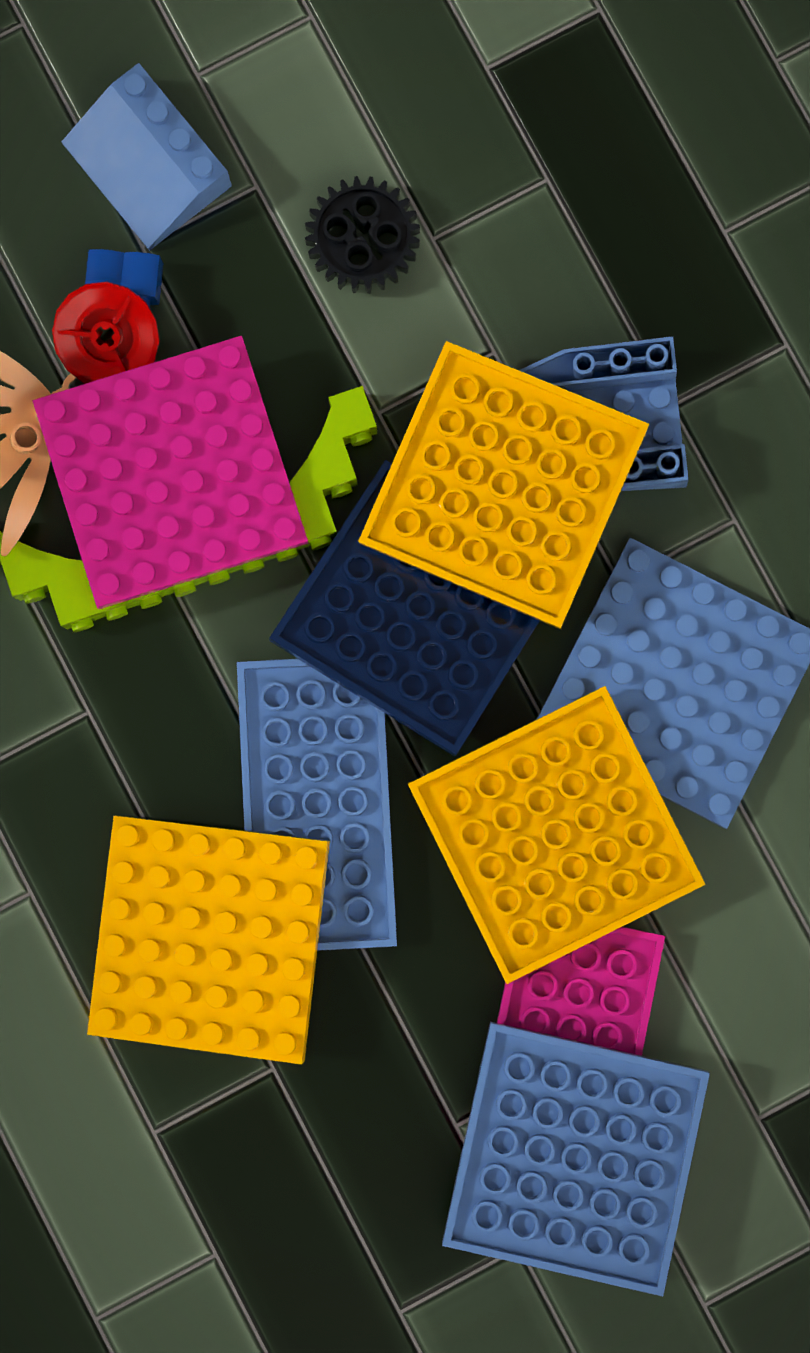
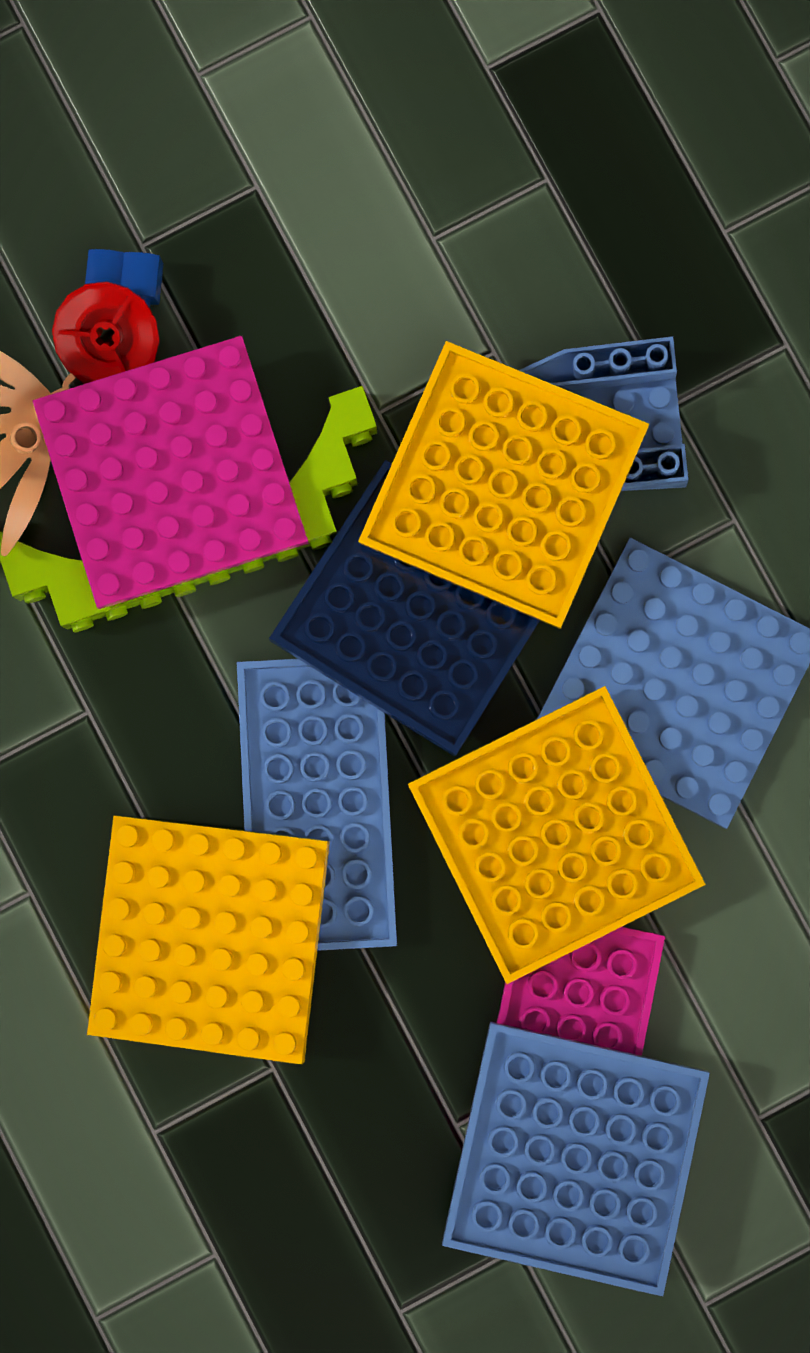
(146, 157): medium blue slope -> none
(337, 251): black gear -> none

